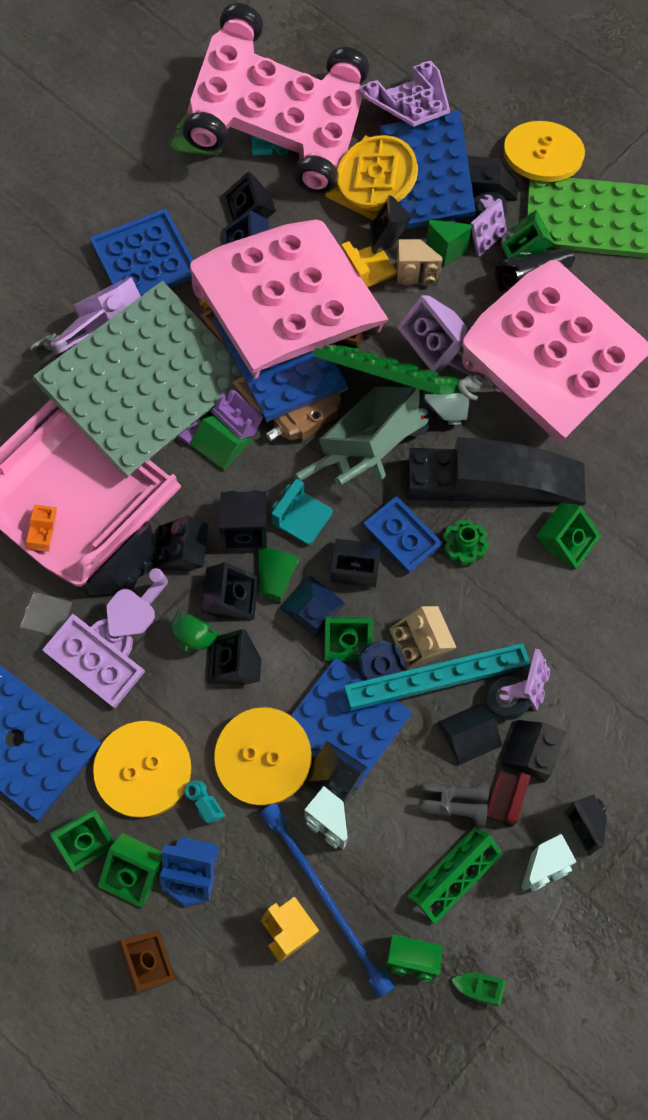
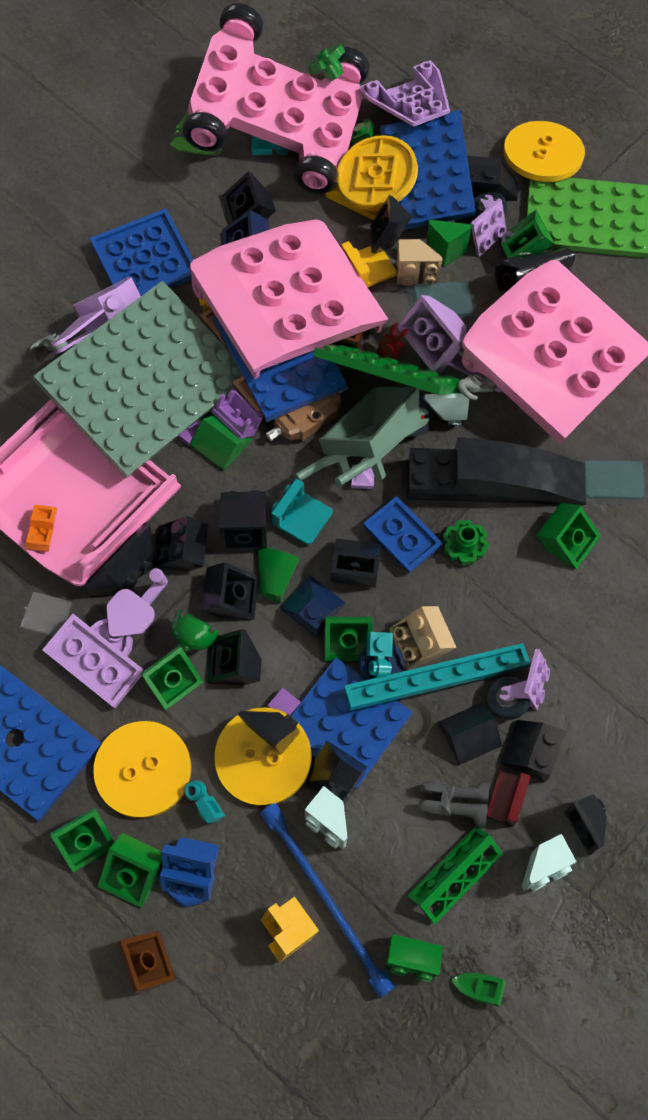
(171, 678): none -> green slope
(272, 727): none -> black slope
(284, 702): none -> medium lavender tile
(328, 62): none -> green plant
(362, 131): none -> green plate
(364, 480): none -> lavender tile
(379, 646): none -> teal plate
(390, 344): none -> dark red plate
(451, 294): none -> clear light blue piece
(614, 479): none -> clear light blue piece

